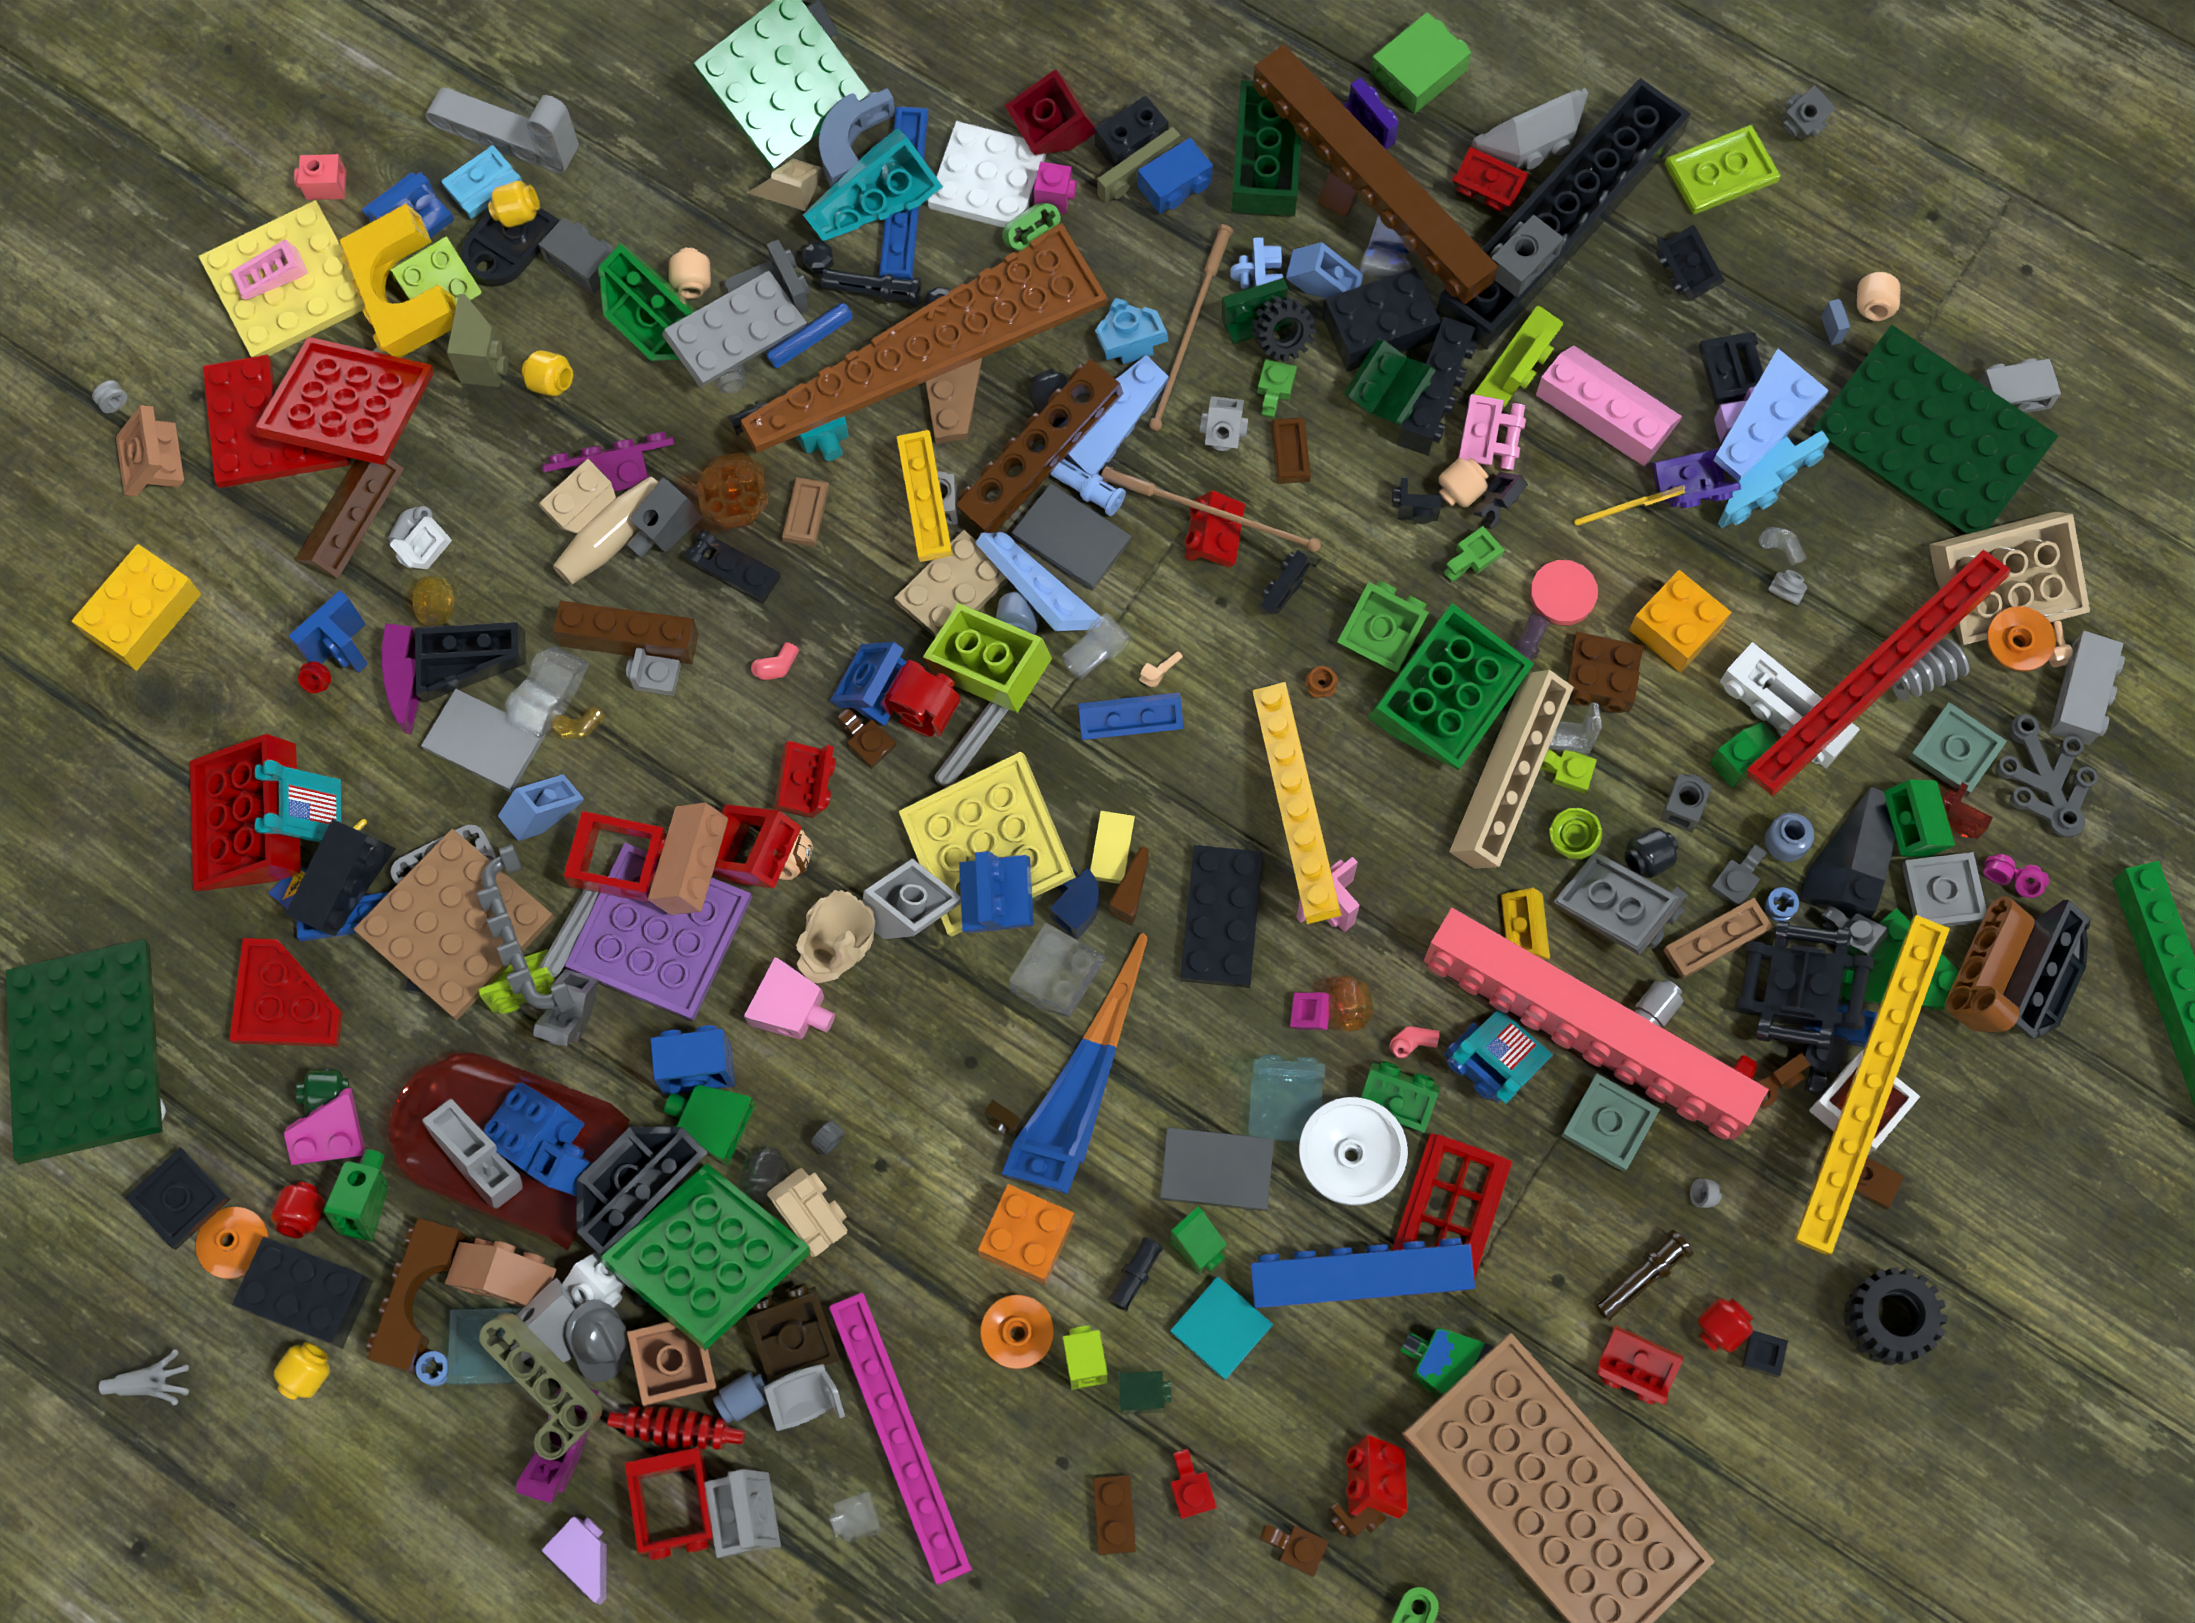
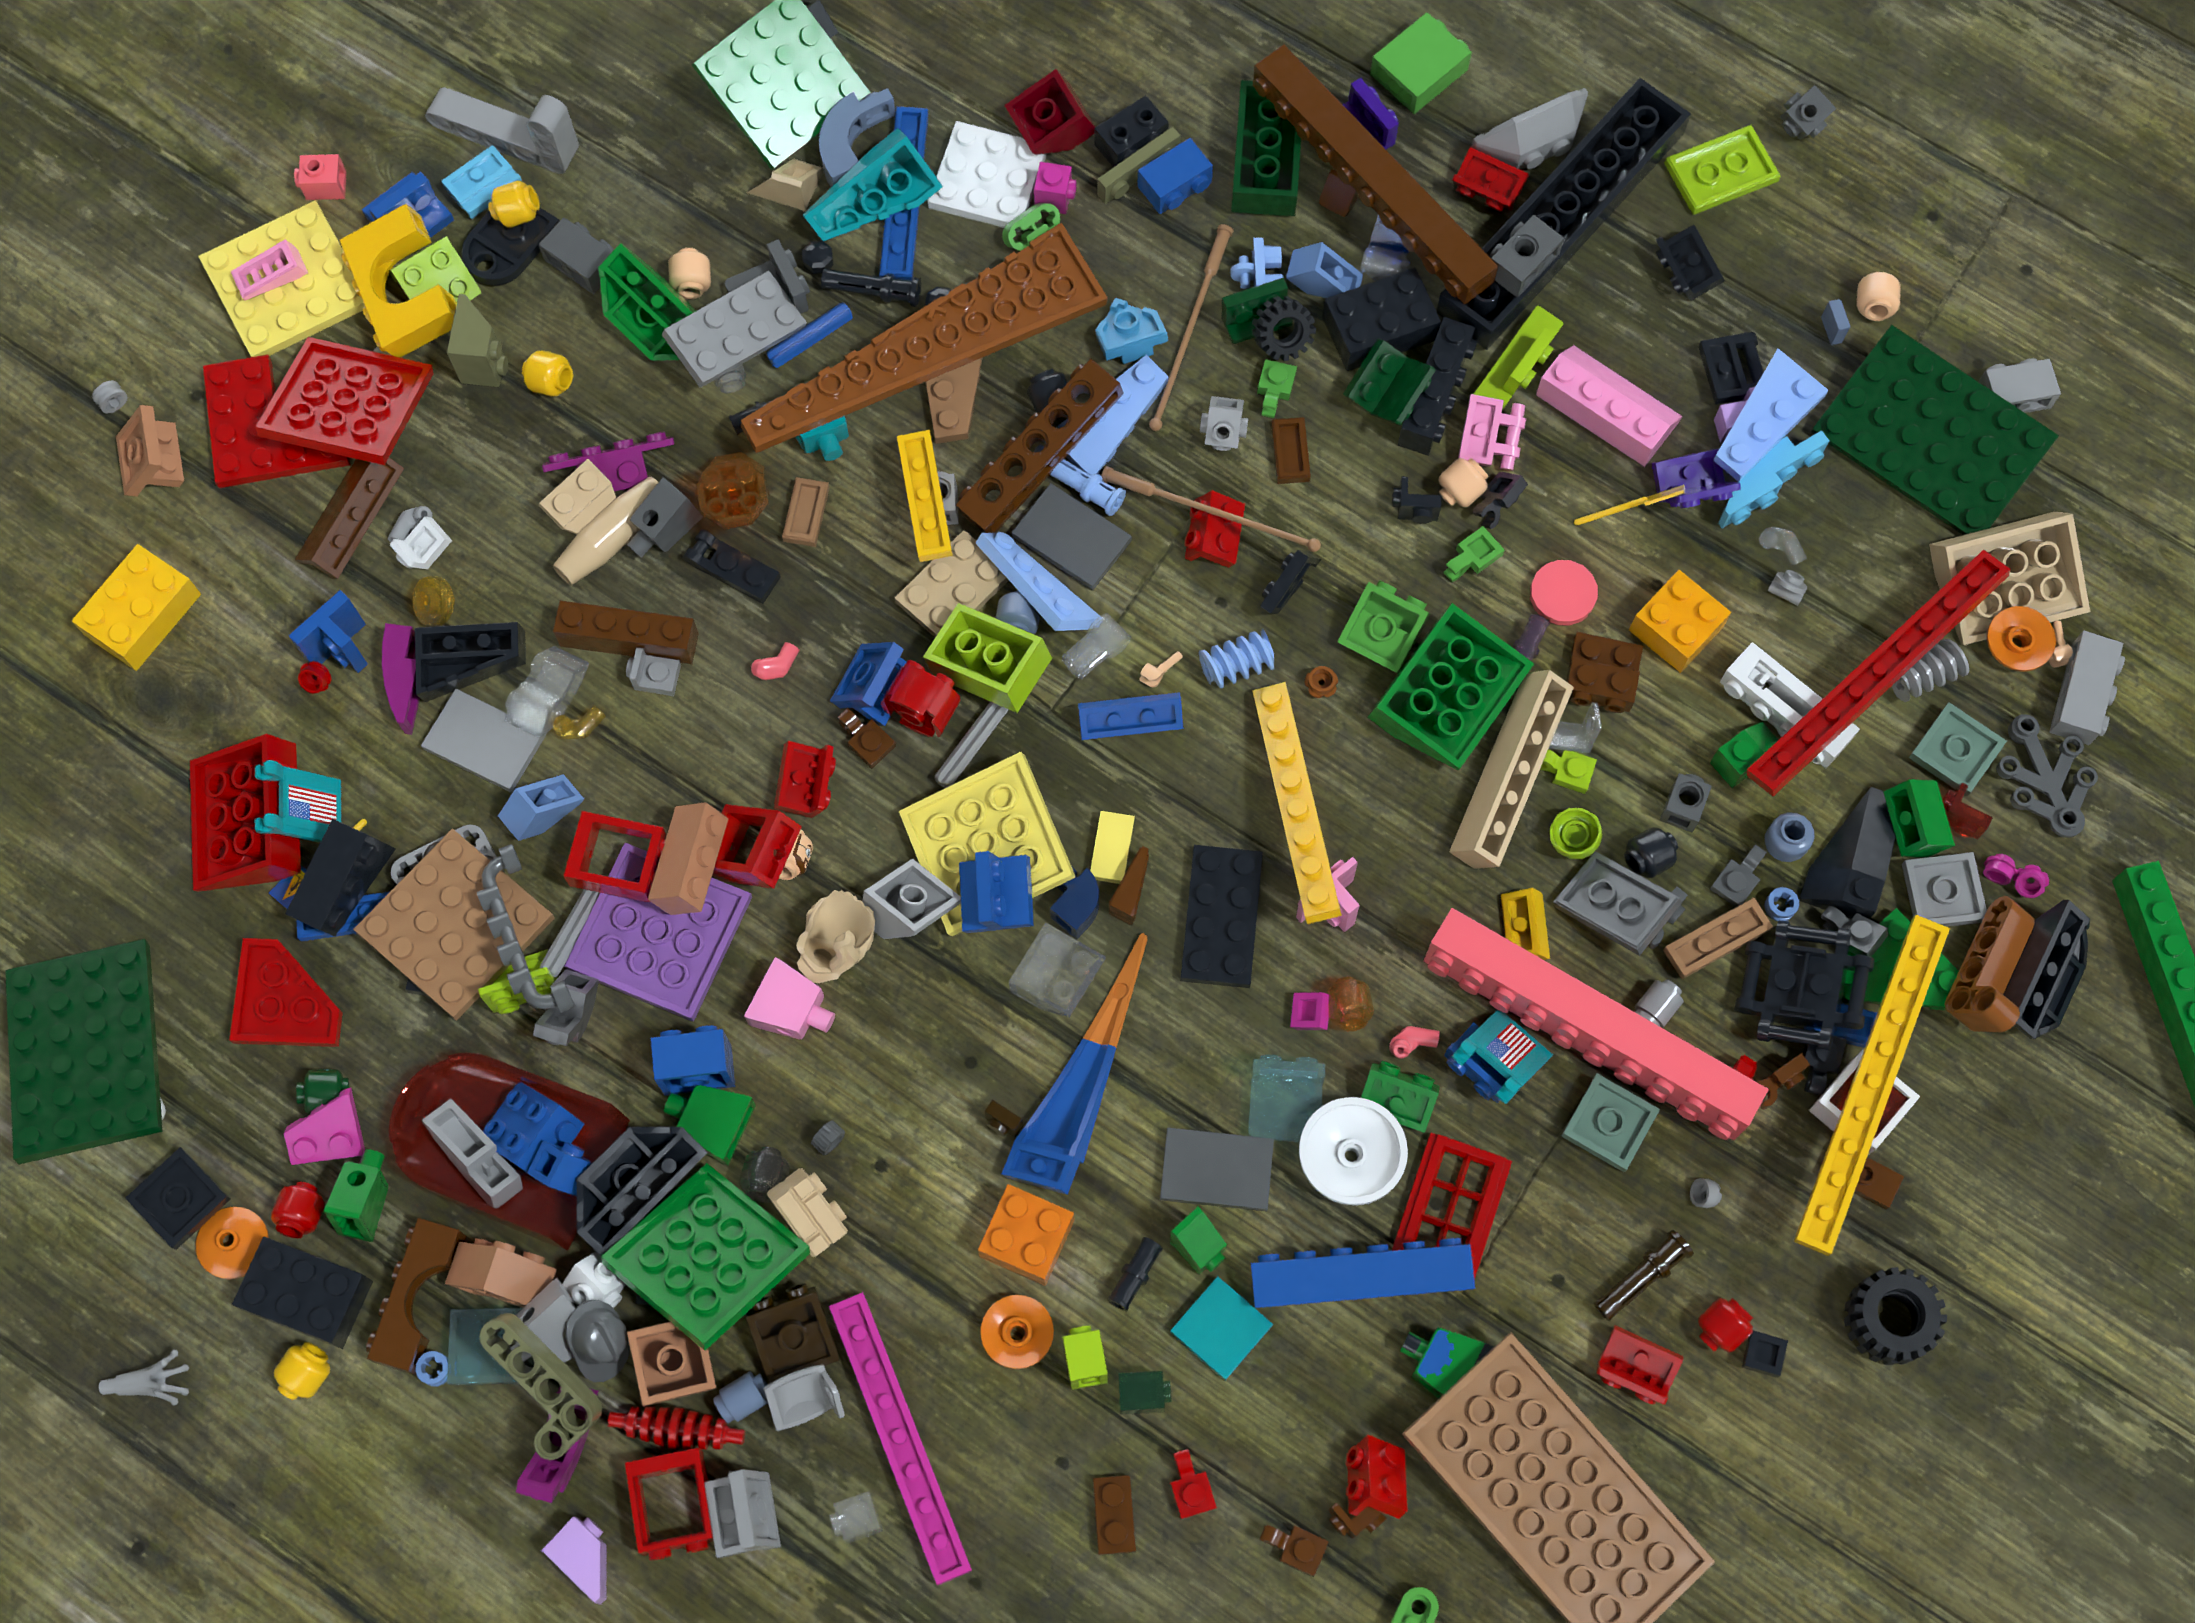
(1237, 658): none -> light blue piece

